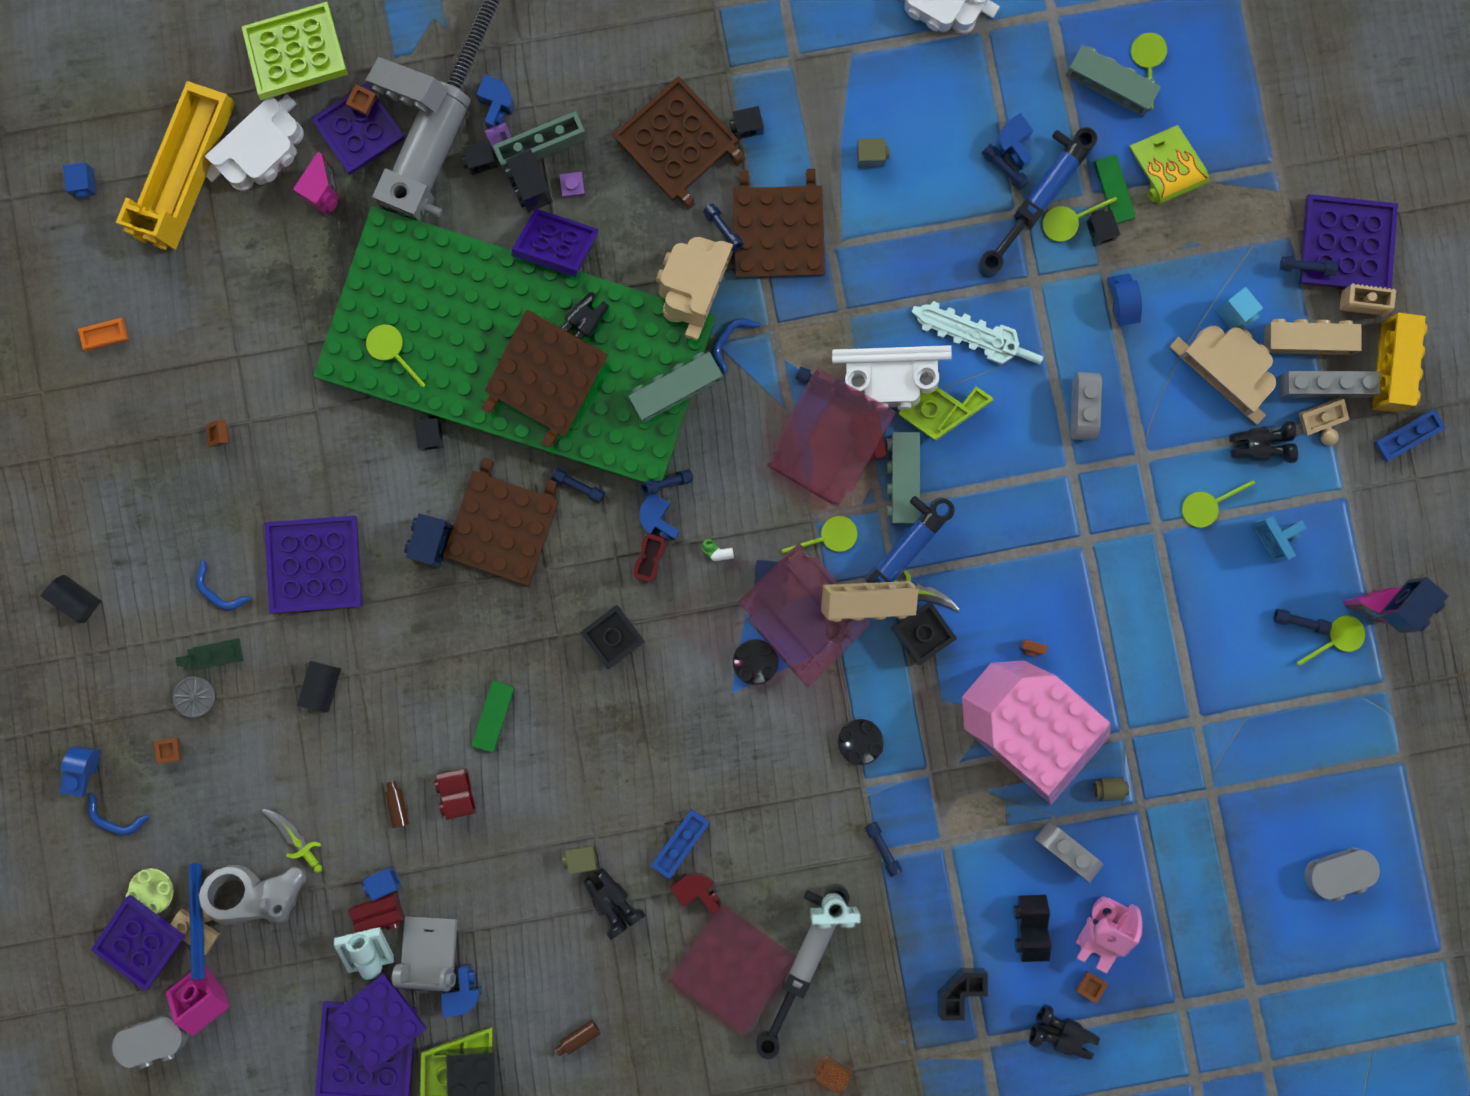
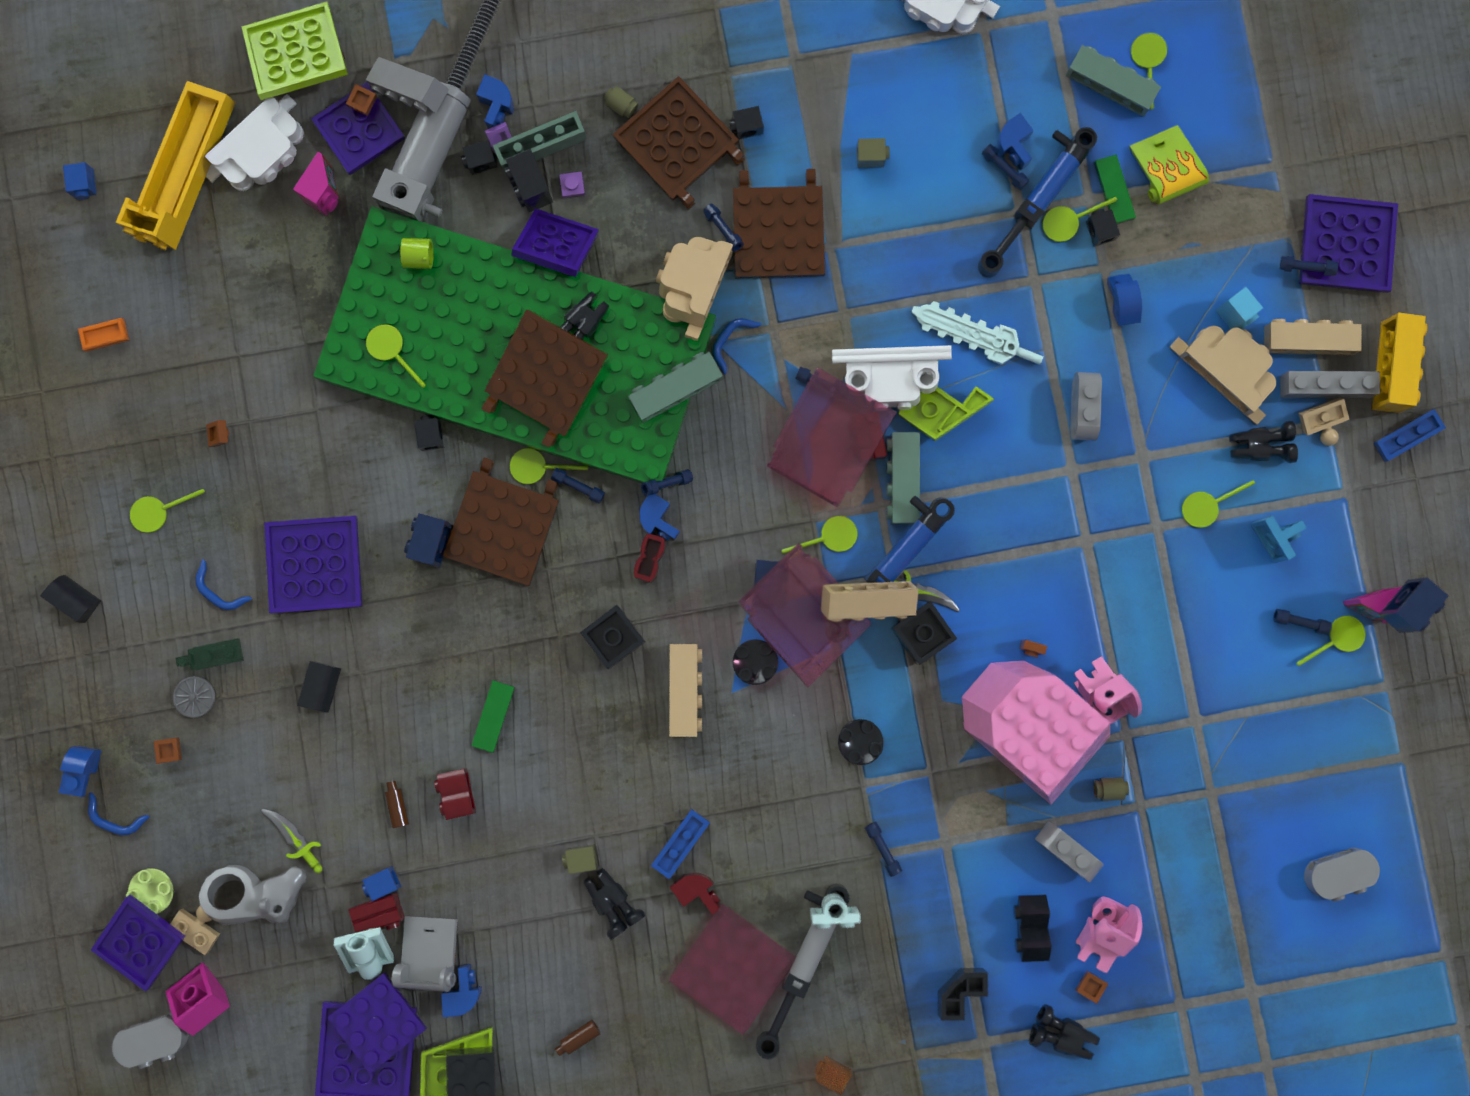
(150, 514): none -> lime piece
(196, 923): blue axle -> none
(417, 253): none -> lime piece
(530, 466): none -> lime piece
(620, 102): none -> olive brick
(684, 690): none -> tan brick
(715, 553): arm -> none
(1123, 700): none -> bright pink piece
(1367, 299): tan brick -> none

